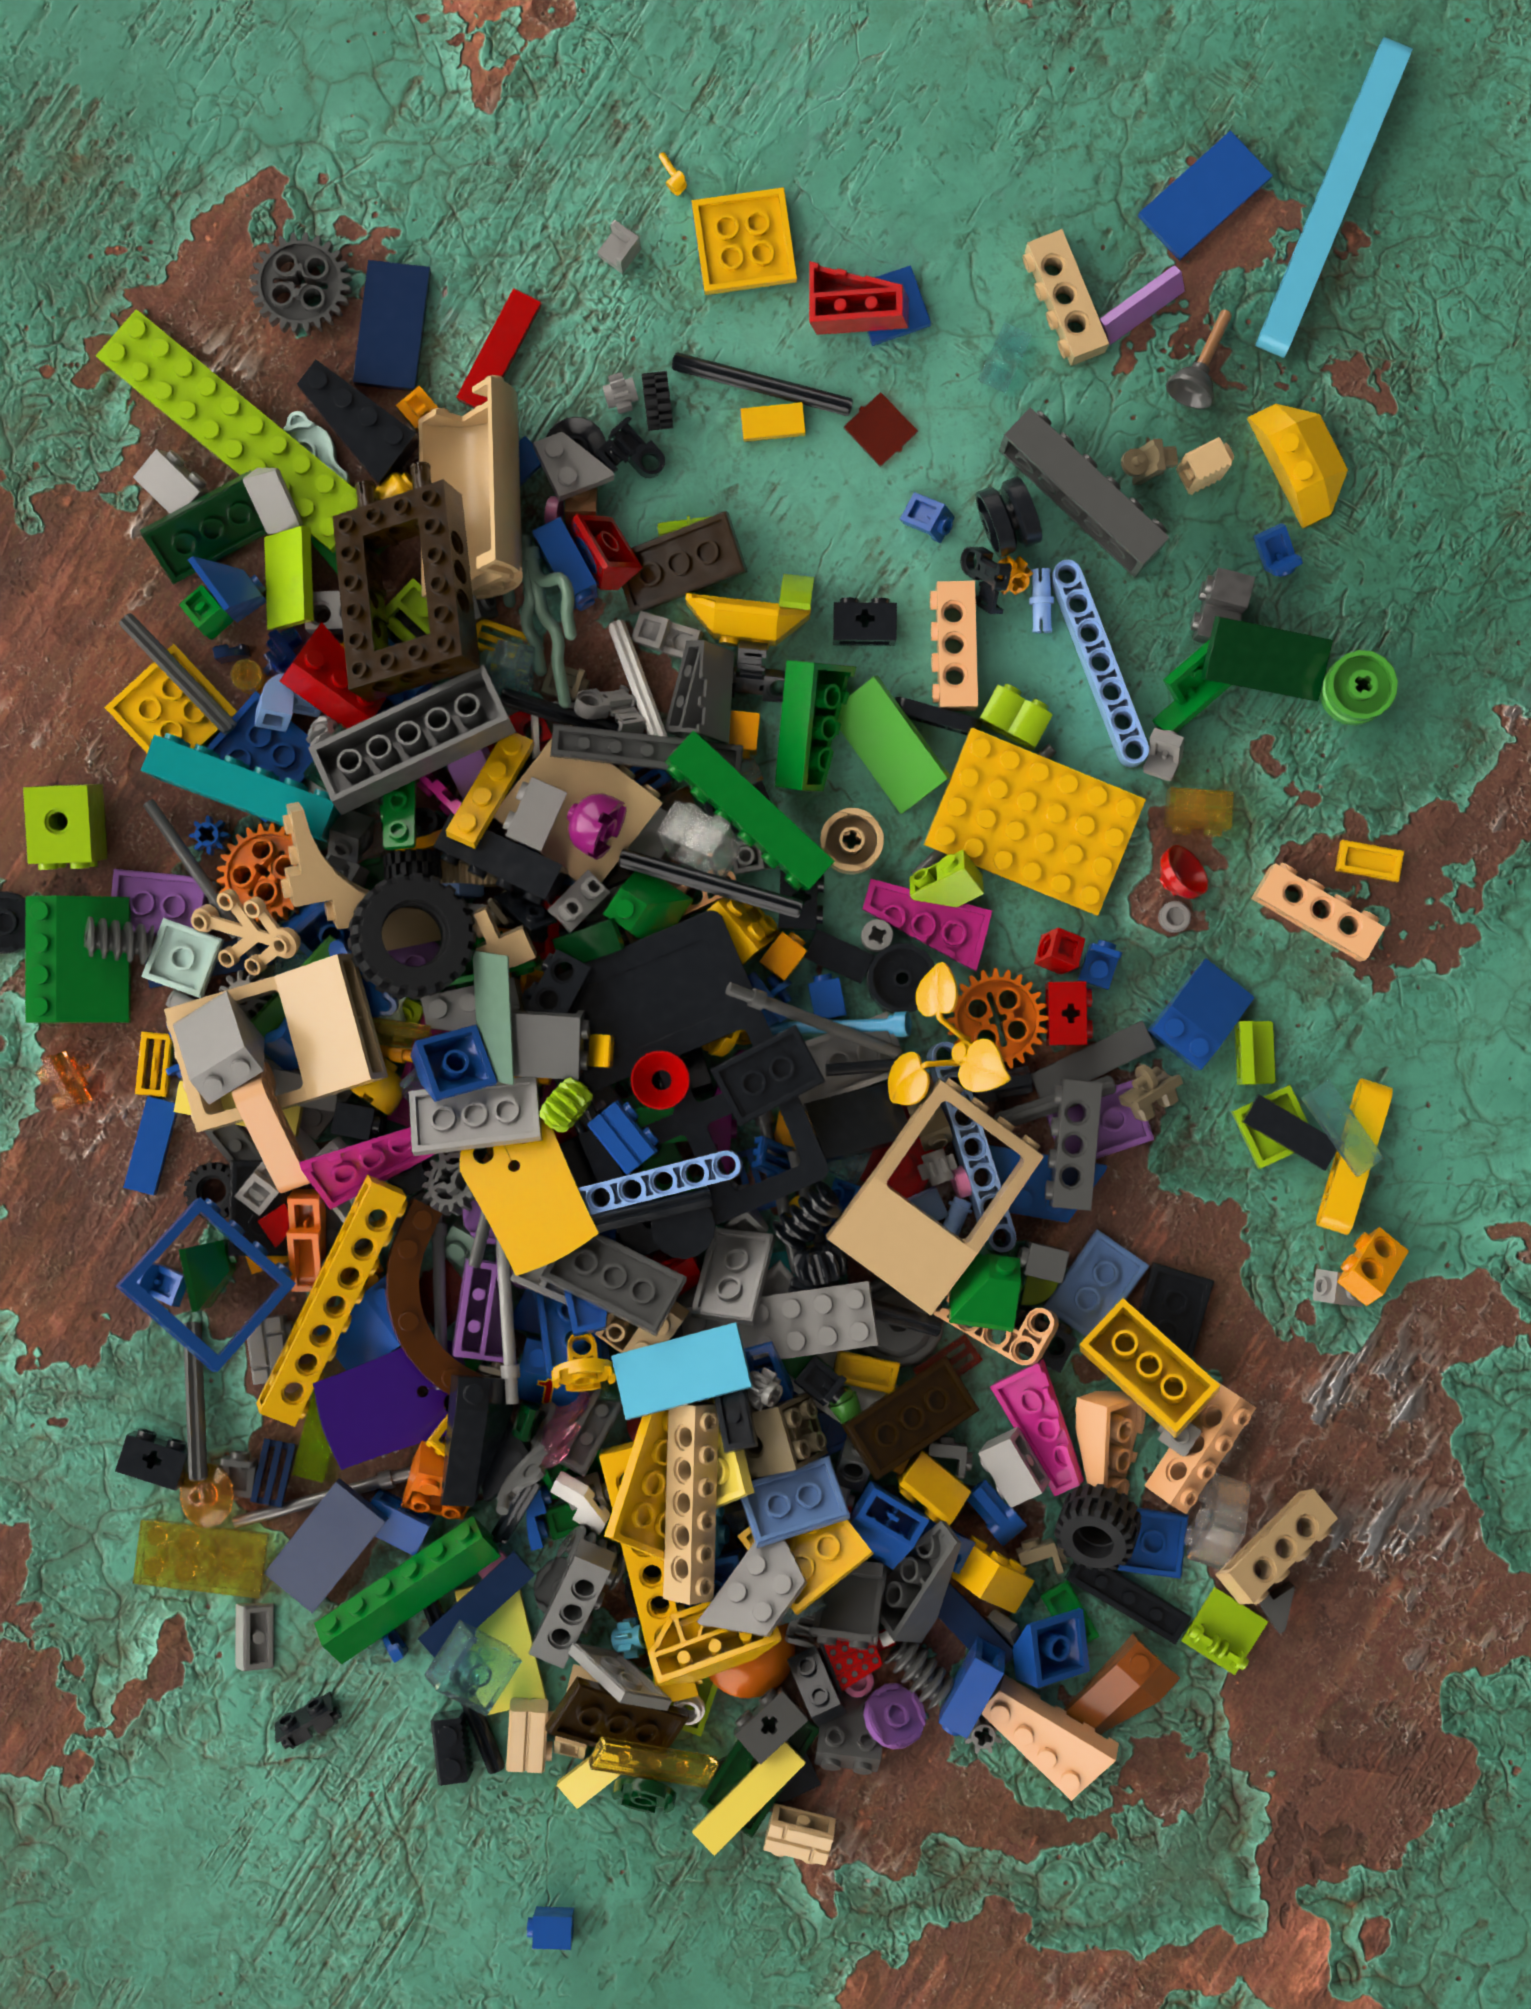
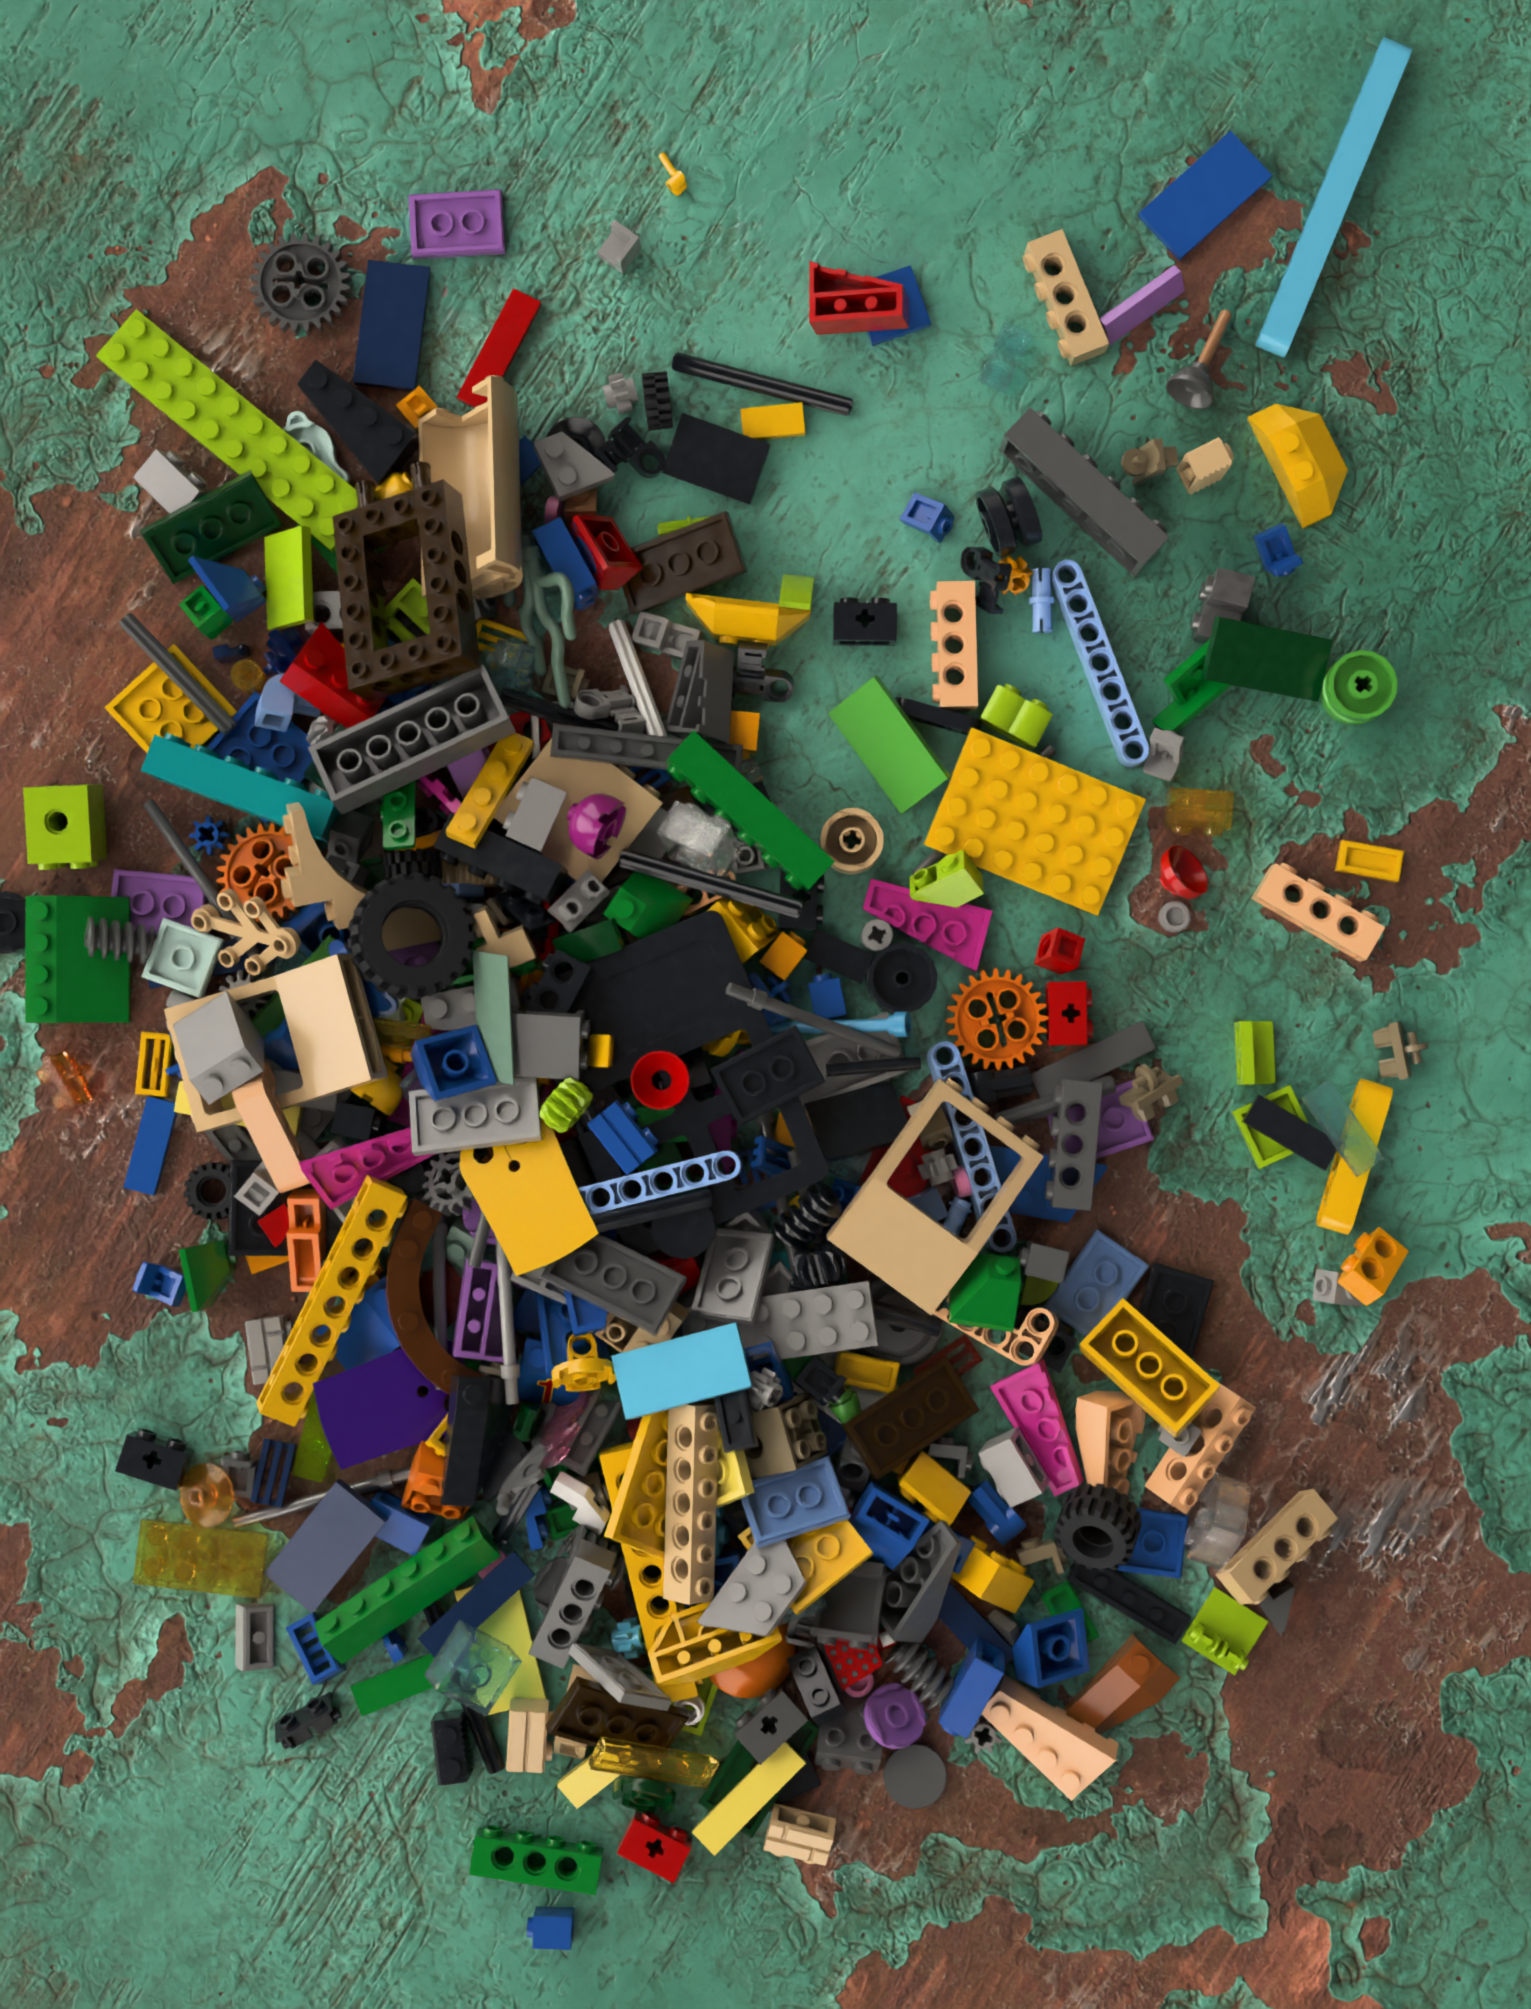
(195, 1411): dark grey axle -> none
(234, 1232): blue window -> none
(272, 500): light grey slope -> none
(311, 1665): none -> blue slope
(392, 1685): none -> green tile
(457, 224): none -> medium lavender tile
(520, 1869): none -> green brick
(666, 1858): none -> red brick
(716, 458): none -> black tile
(744, 241): yellow plate -> none
(809, 722): green wedge -> none
(880, 429): clear red piece -> none
(914, 1775): none -> dark grey tile
(980, 1061): yellow plant -> none
(1099, 964): blue bracket -> none
(1201, 1015): blue slope -> none
(1394, 1037): none -> dark tan hips

